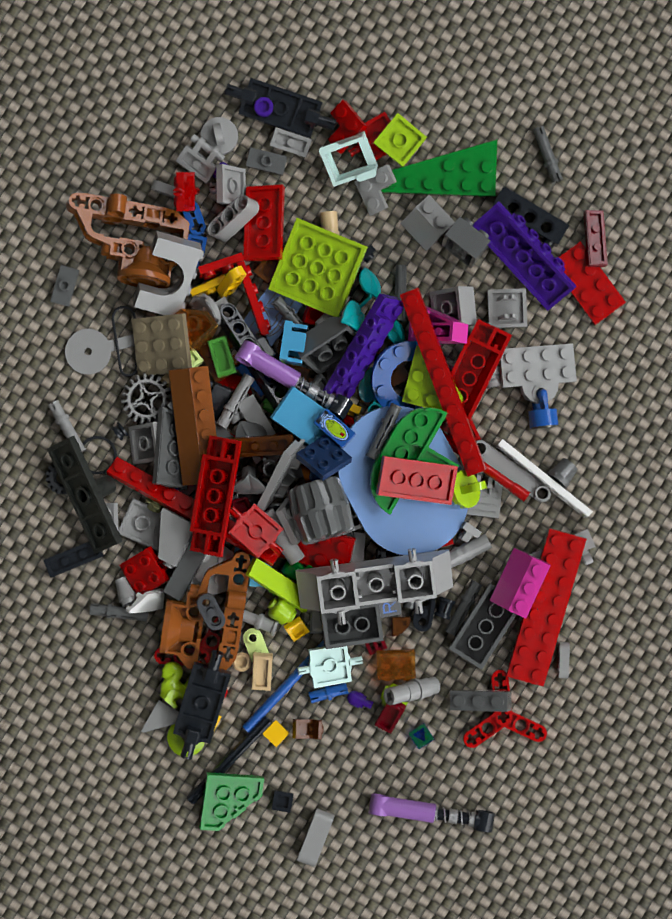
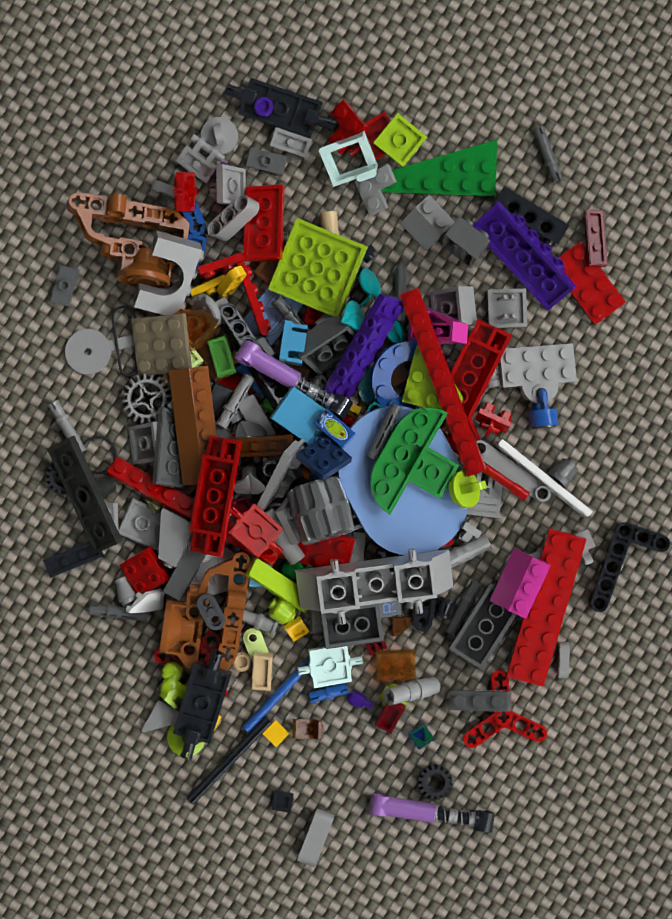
(119, 431): black bush -> none
(227, 798): plate -> none
(416, 480): plate -> none
(435, 770): none -> black tyre
(493, 422): none -> red hips
(618, 559): none -> black beam

